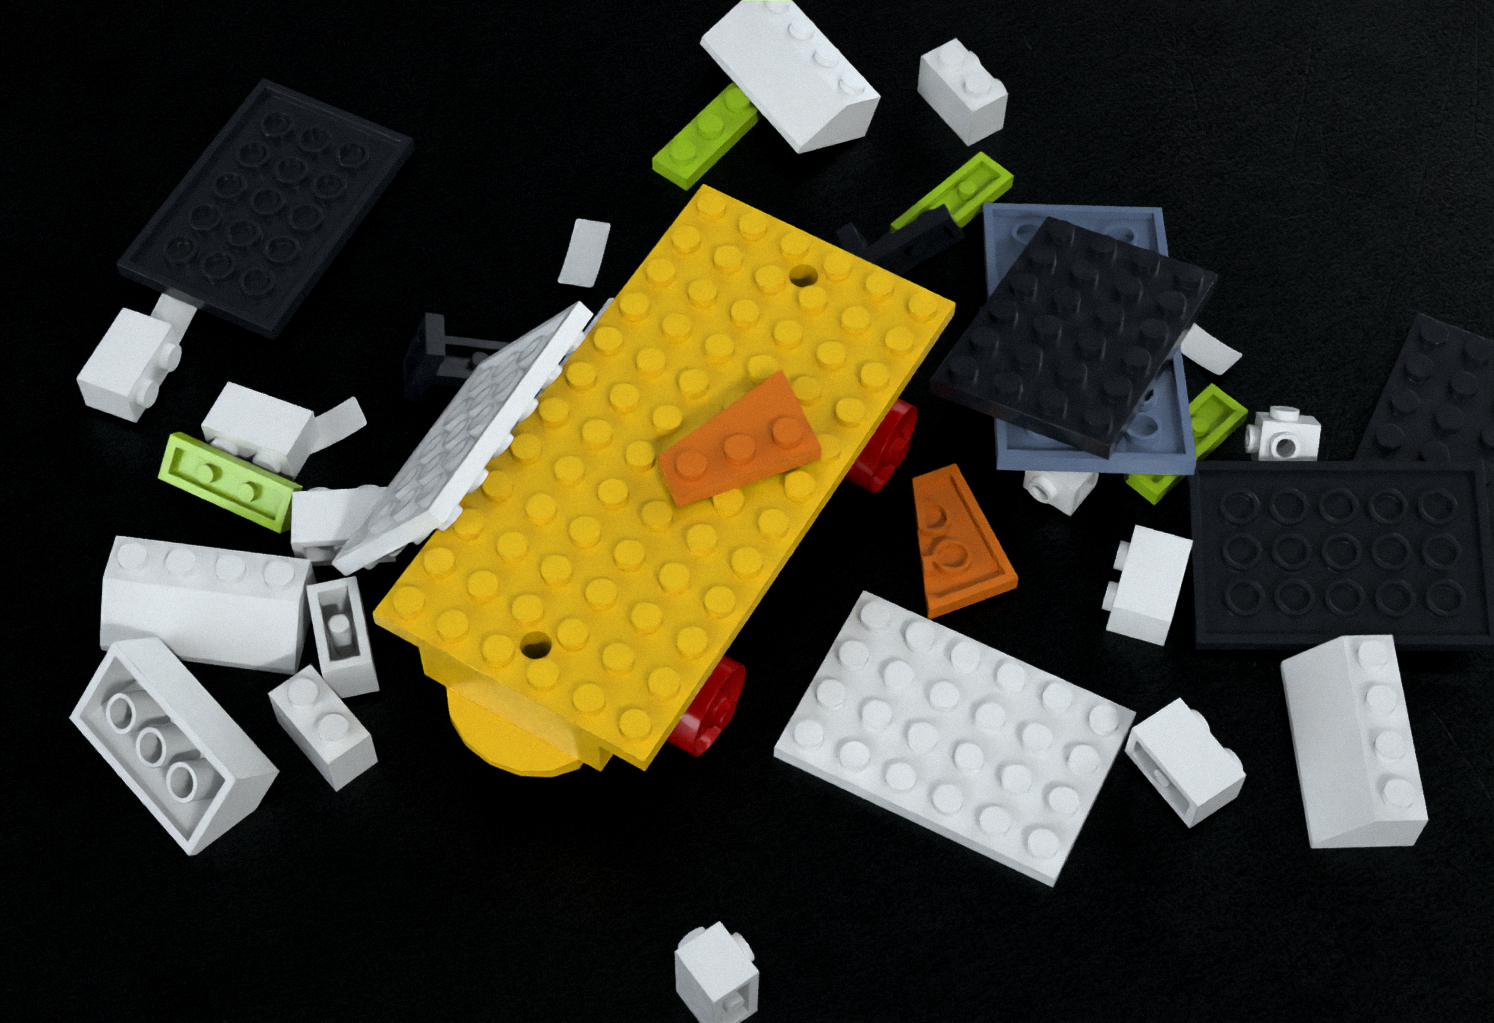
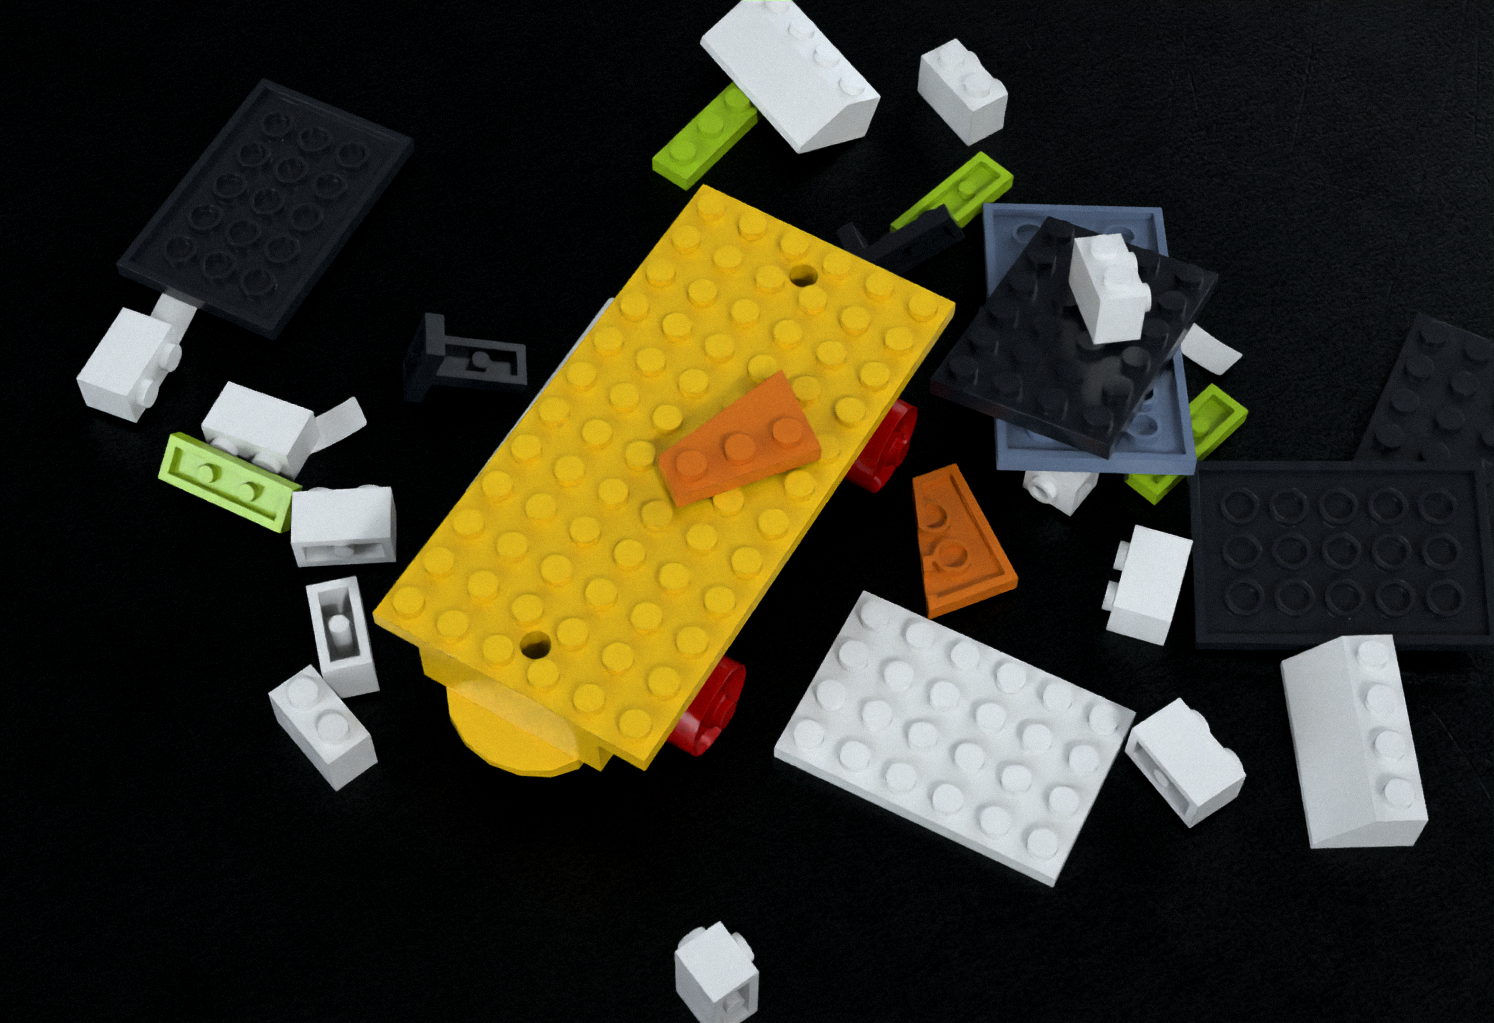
(172, 743): white slope -> none
(208, 603): white slope -> none
(463, 441): white plate -> none
(585, 253): white sticker -> none
(1108, 288): none -> white brick
(1299, 433): white brick -> none

